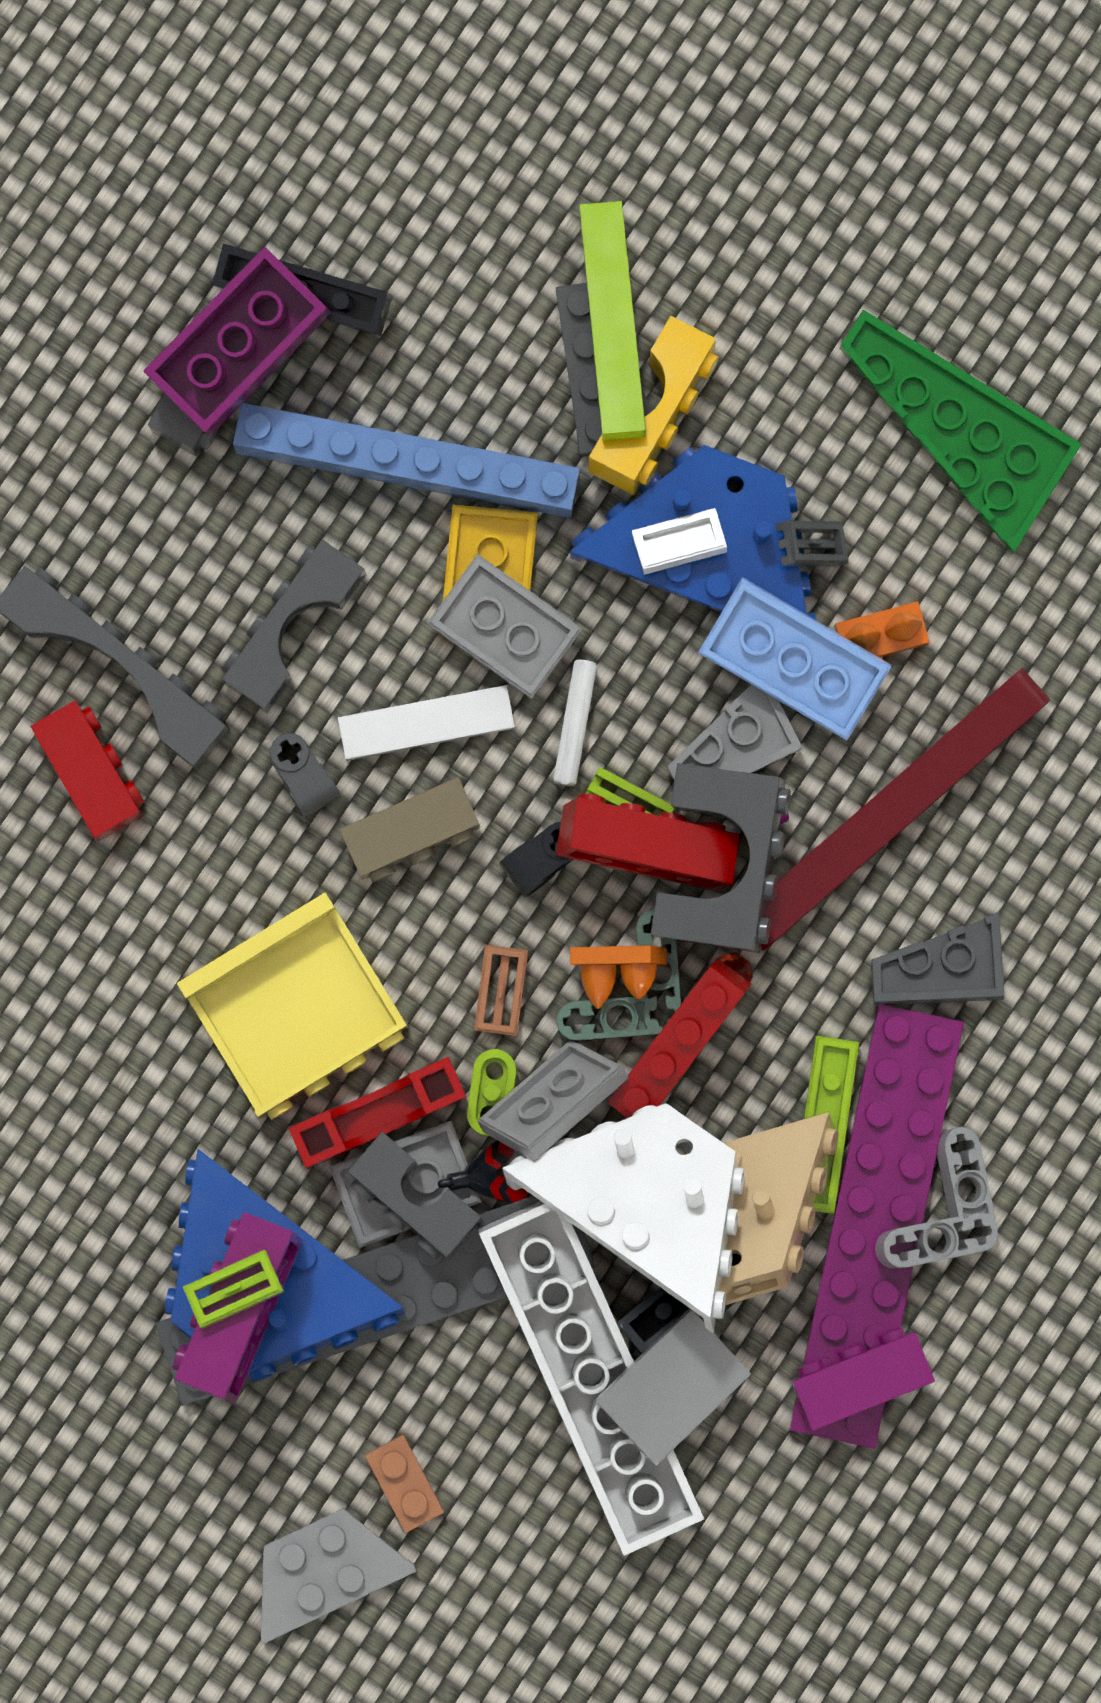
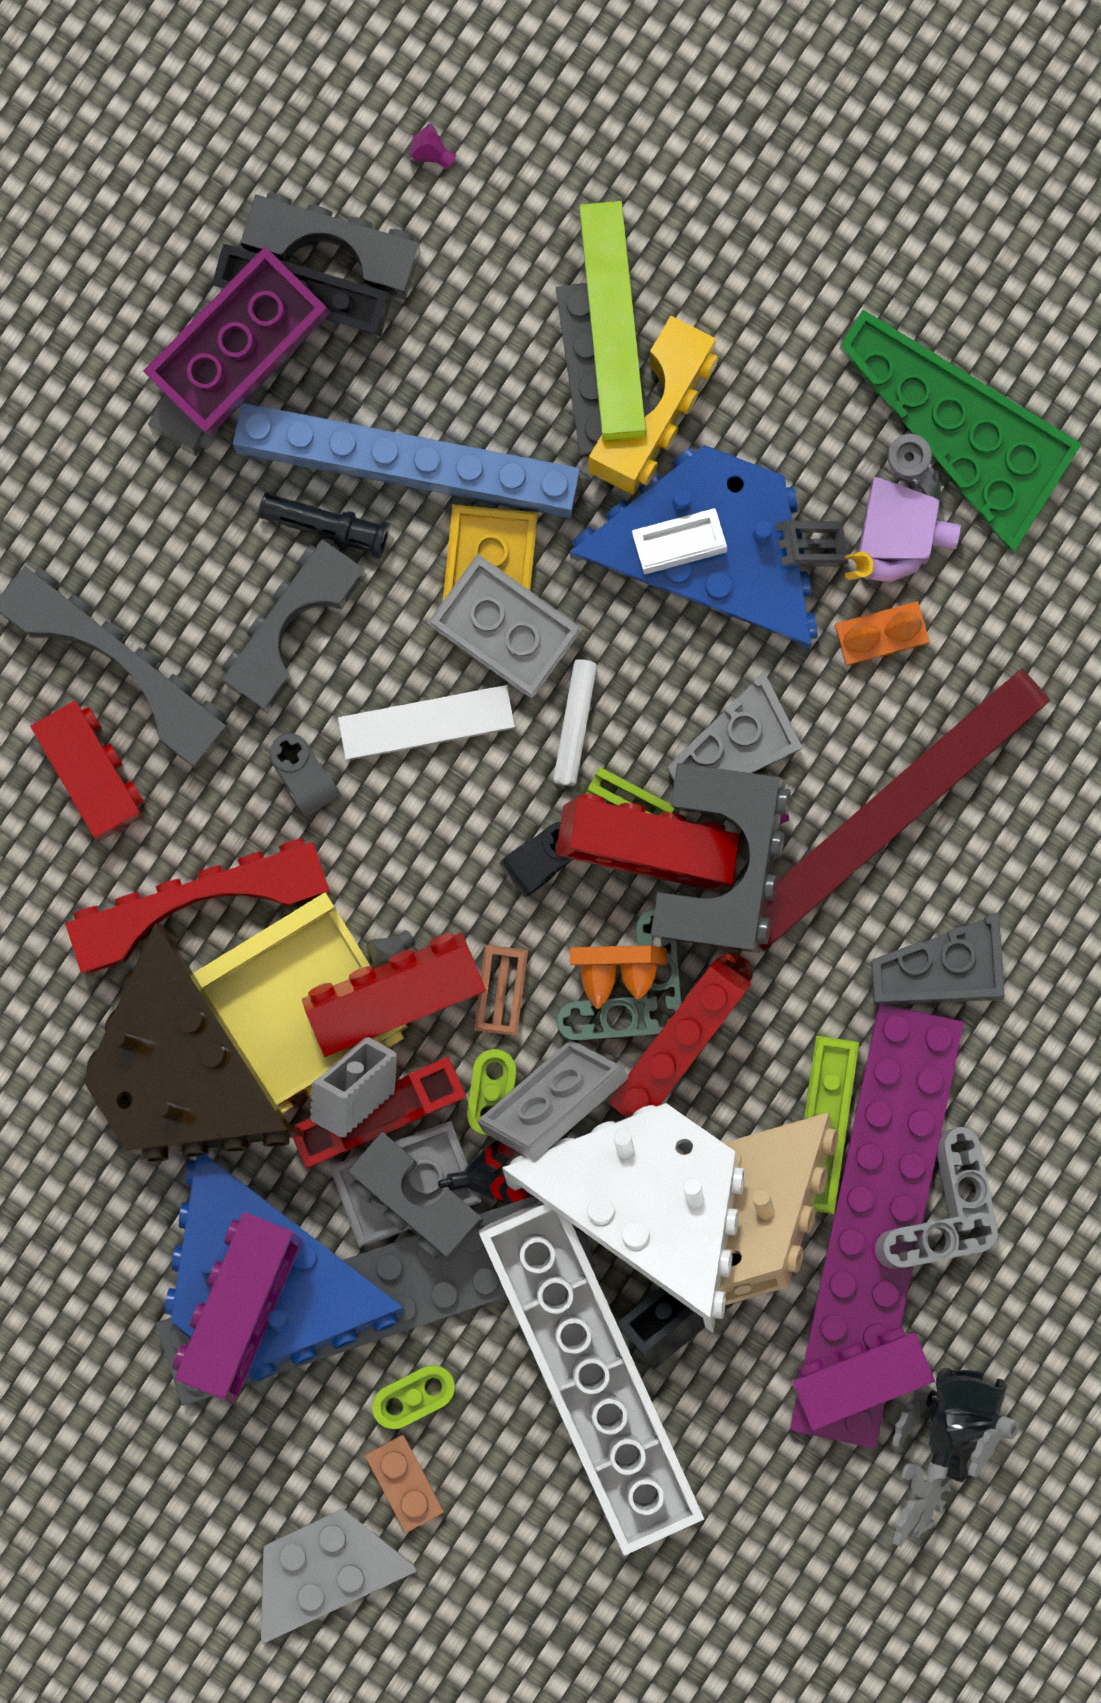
(112, 935): none -> red arch
(179, 1065): none -> dark brown piece
(268, 1274): lime tile -> none
(282, 228): none -> dark grey arch
(343, 529): none -> black pin
(353, 1087): none -> light grey brick
(384, 948): none -> dark grey rock
(392, 993): none -> red brick
(411, 830): dark tan brick -> none
(414, 1397): none -> lime plate
(428, 147): none -> magenta rock
(672, 1387): light grey tile -> none
(794, 658): light blue tile -> none
(901, 519): none -> lavender torso
(963, 1426): none -> helmet

